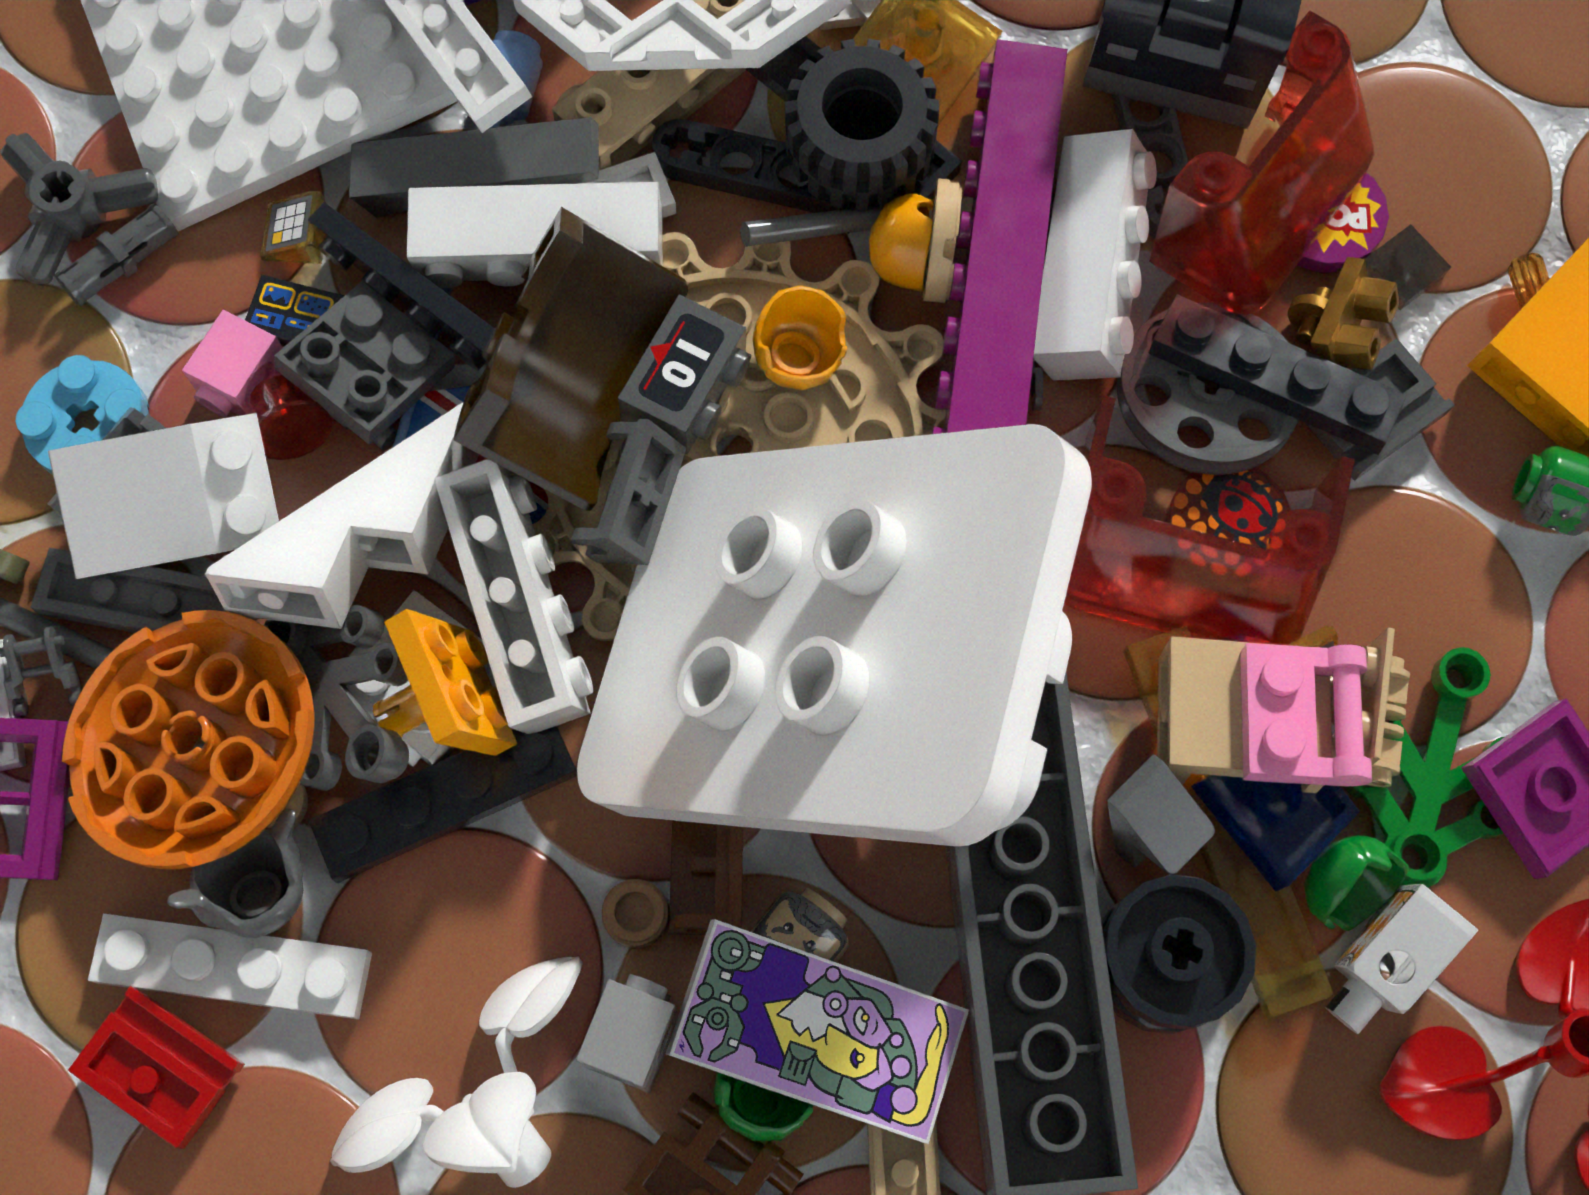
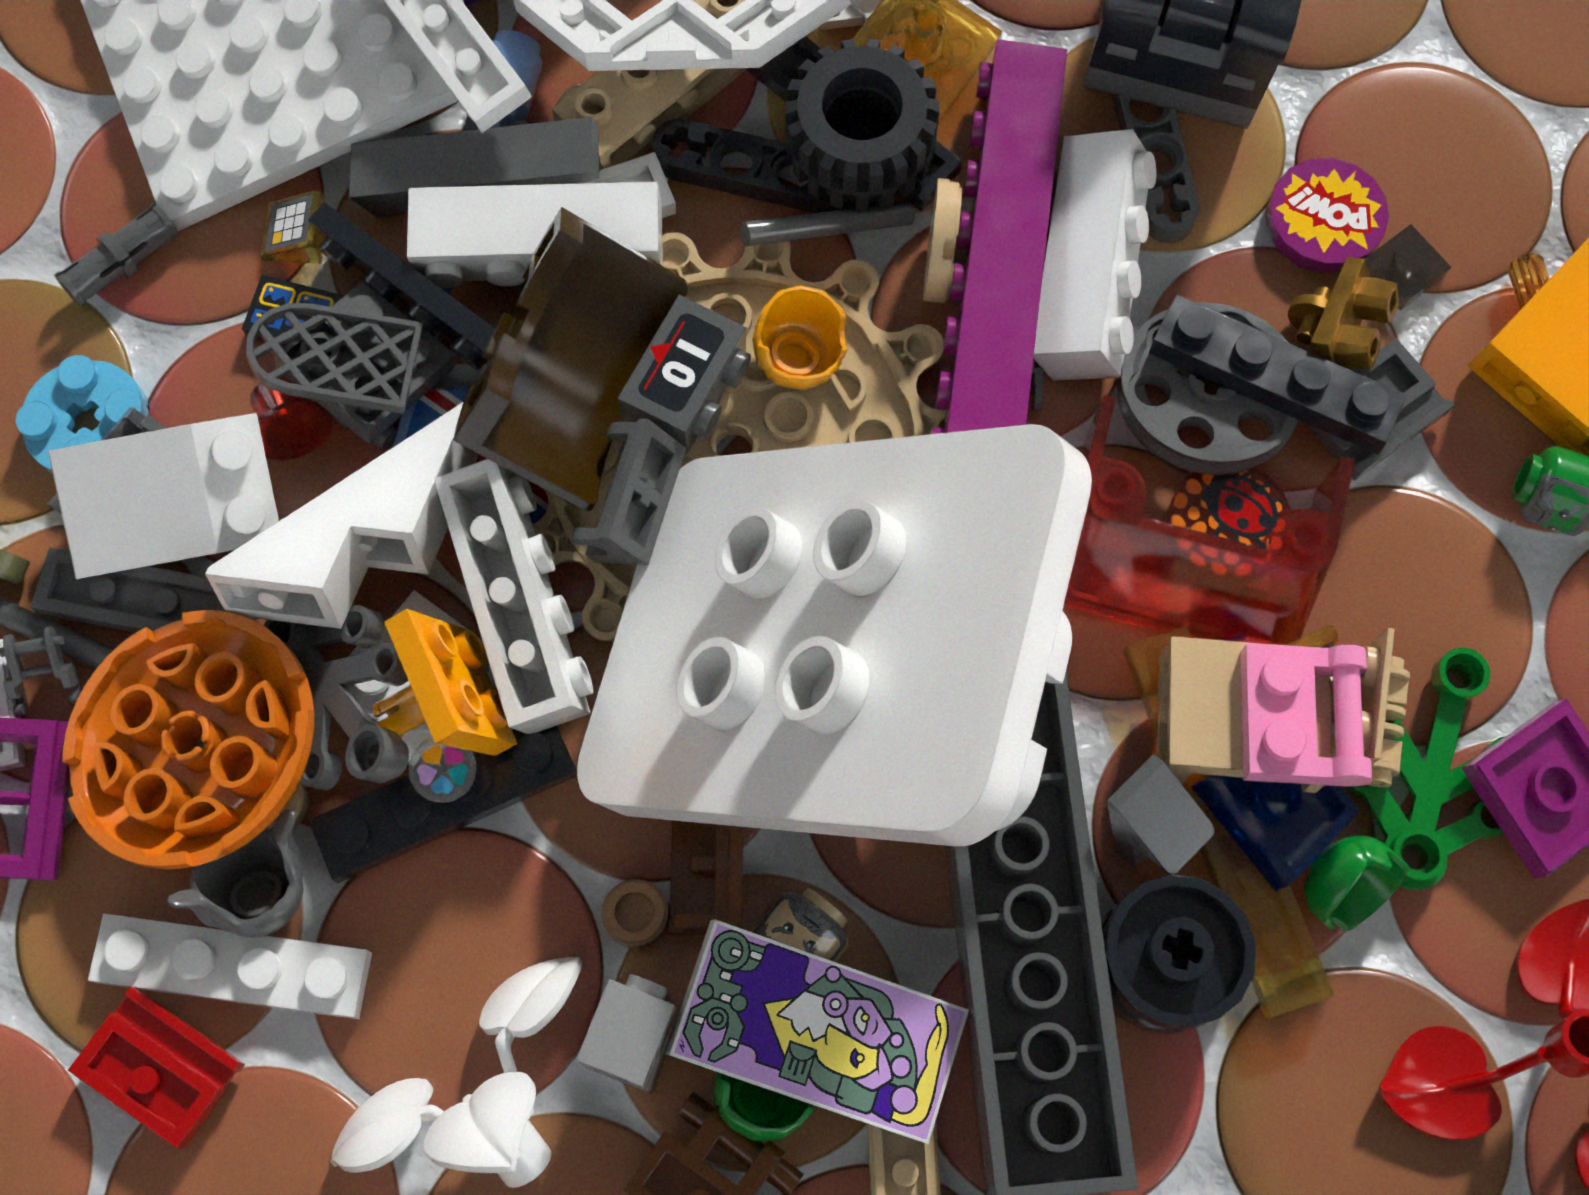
(67, 202): dark grey bush -> none
(231, 364): bright pink brick -> none
(330, 315): none -> dark grey window
(441, 771): none -> tile
(902, 241): light orange hair -> none
(1244, 227): clear red windscreen -> none
(1419, 937): white torso -> none

